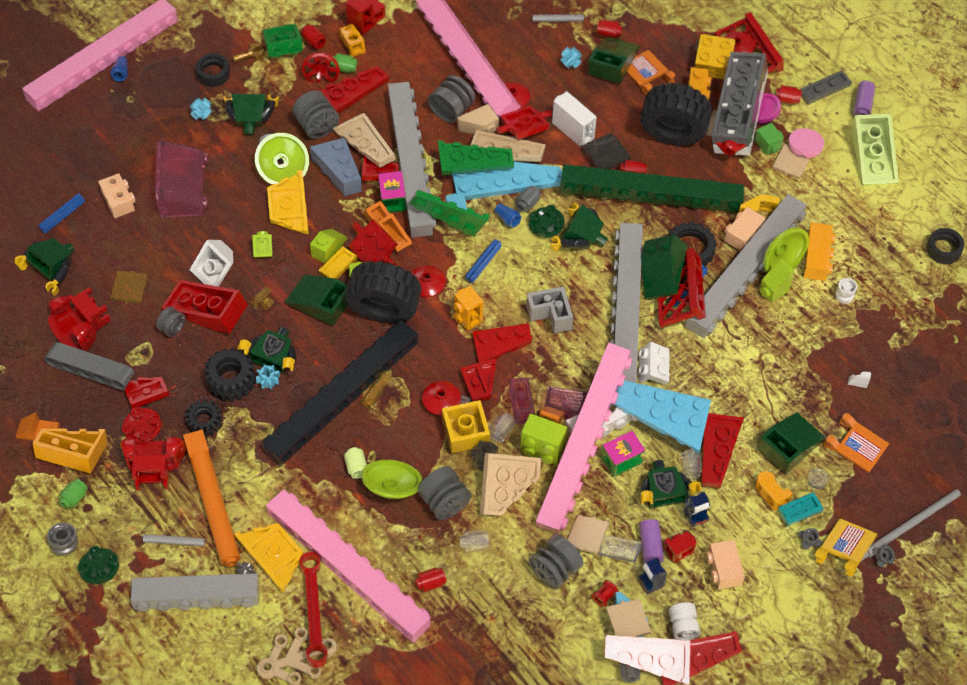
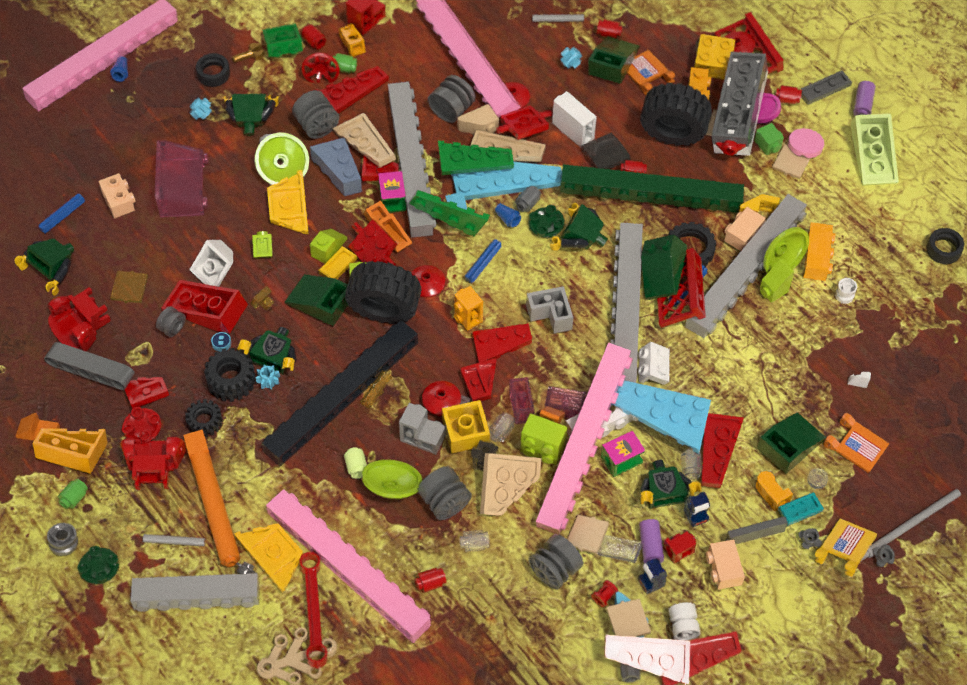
(221, 341): none -> tile
(419, 431): none -> light grey brick
(757, 530): none -> dark grey tile

